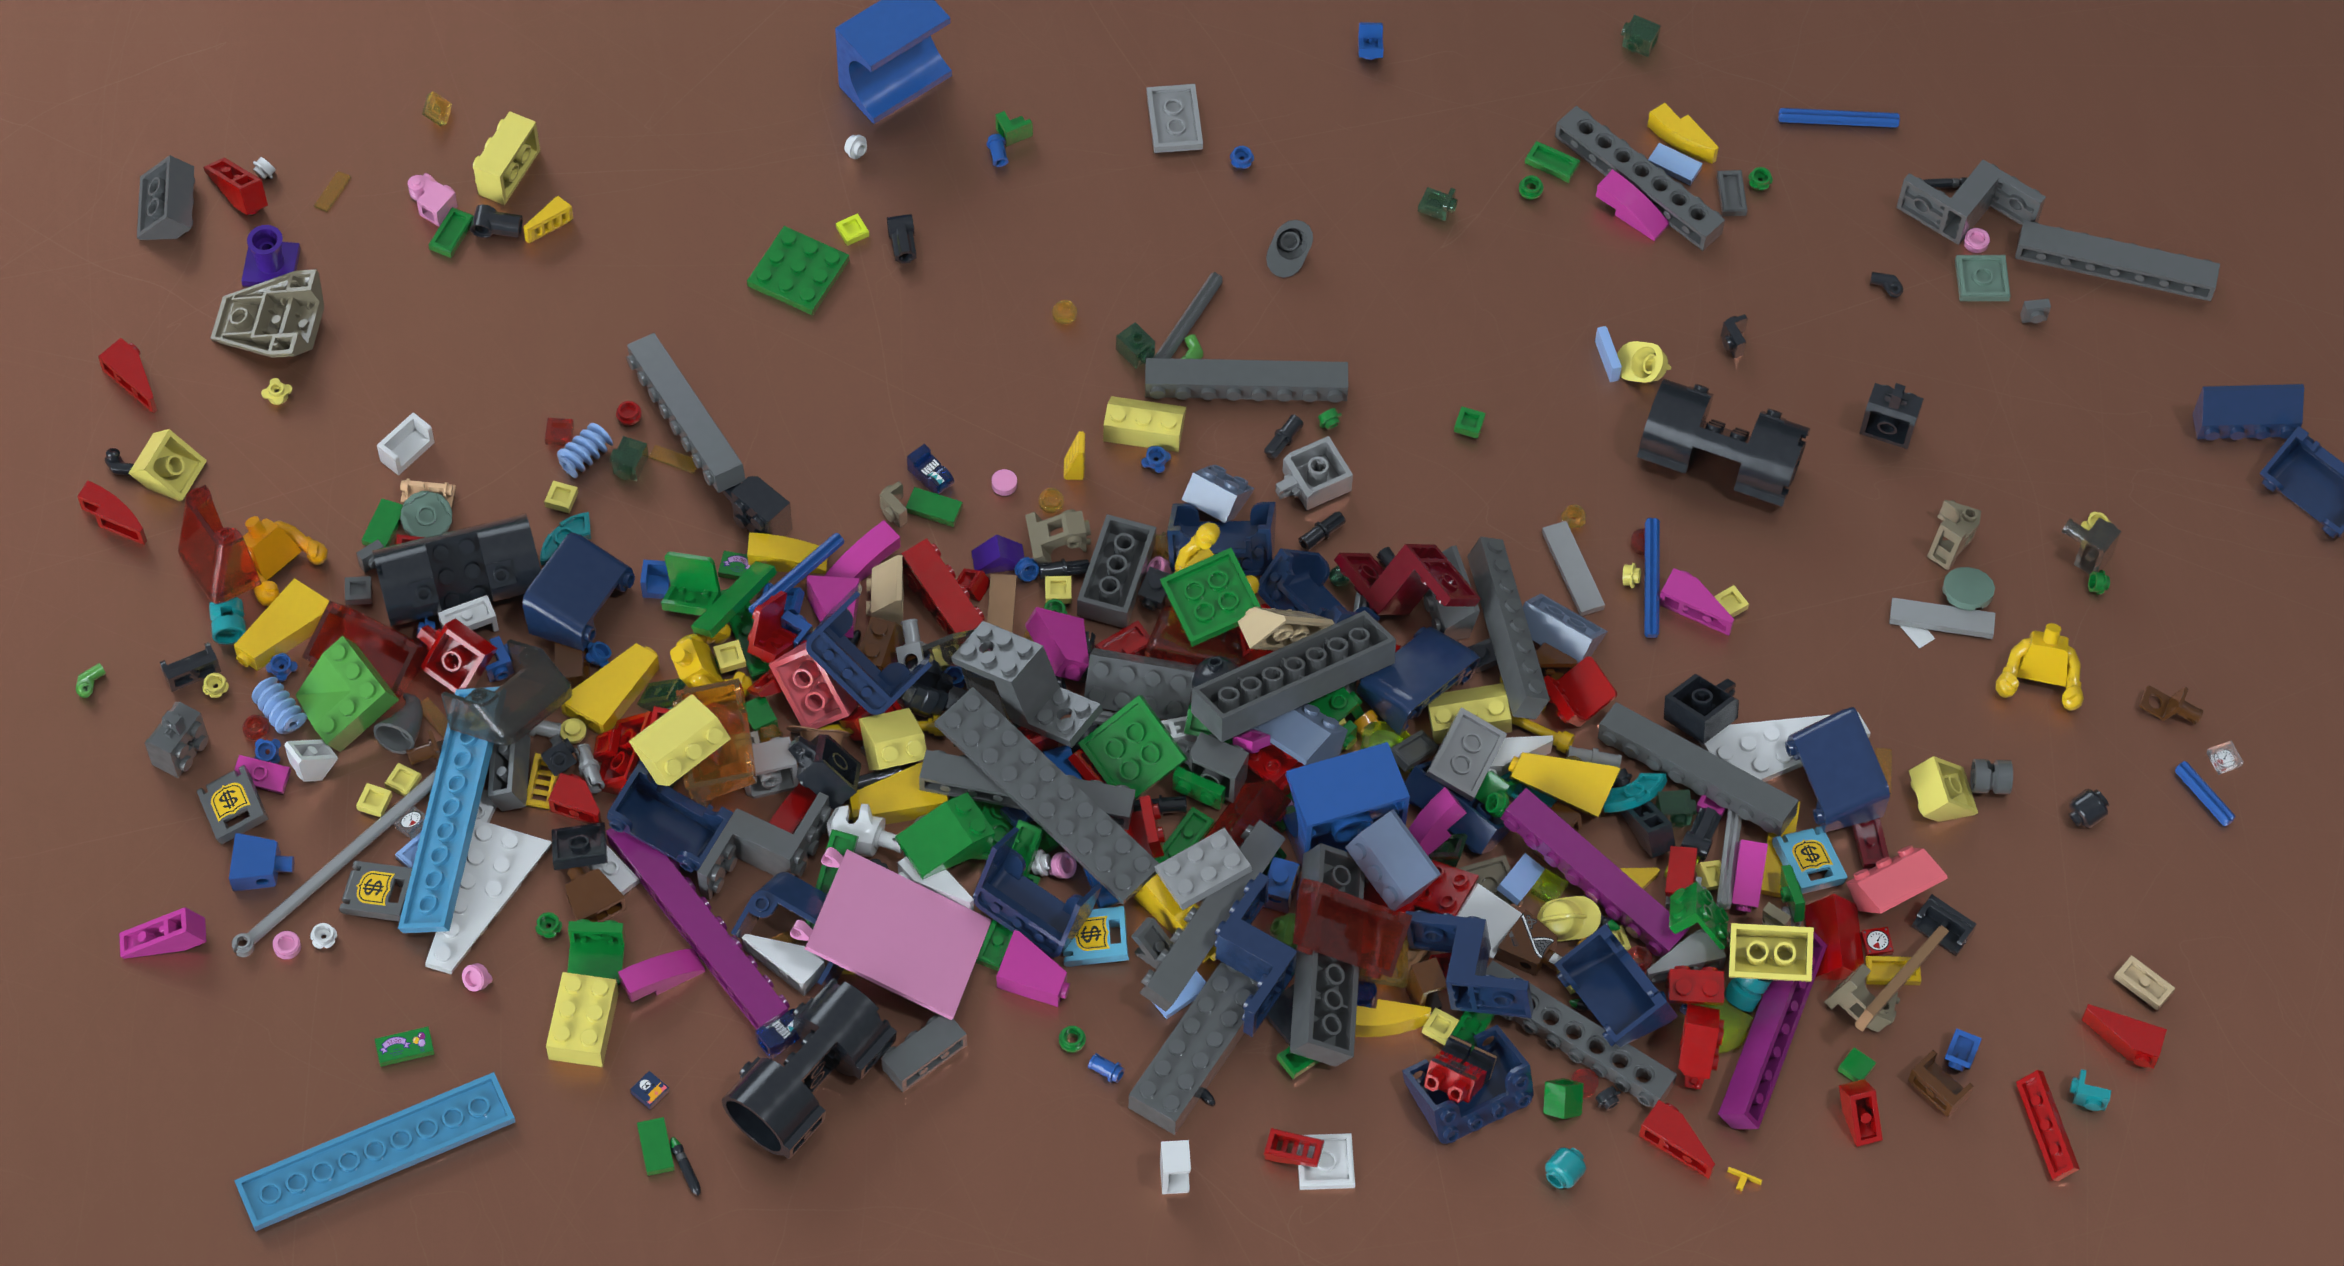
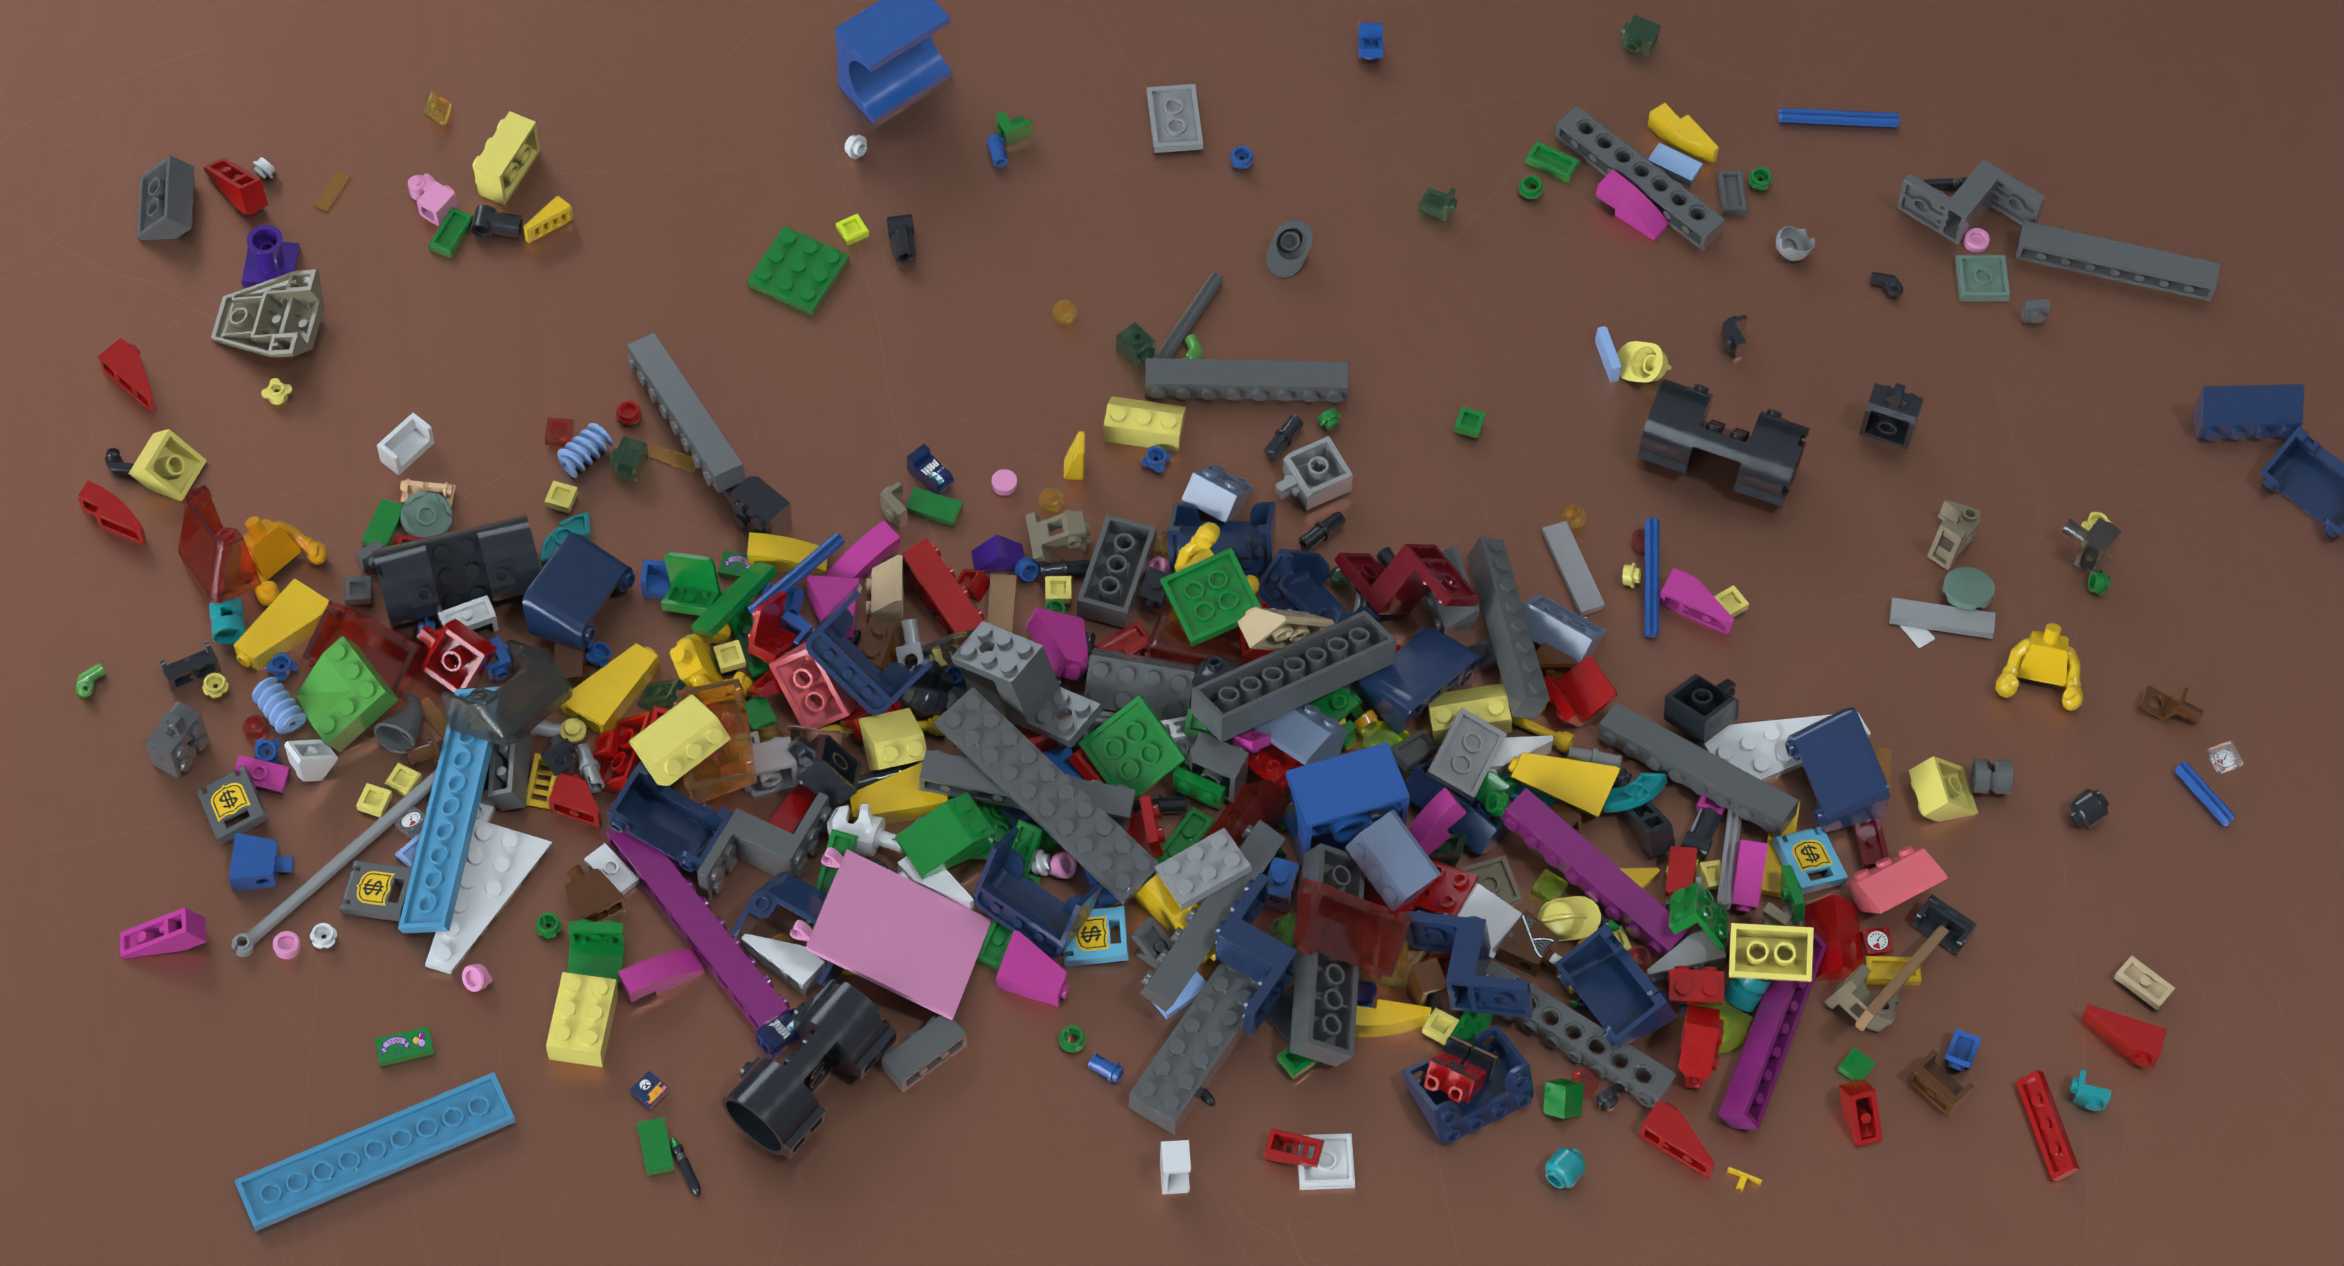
(579, 846): black tile -> none
(1520, 879): light blue tile -> none
(1677, 807): clear green brick -> none
(1794, 243): none -> light grey hair

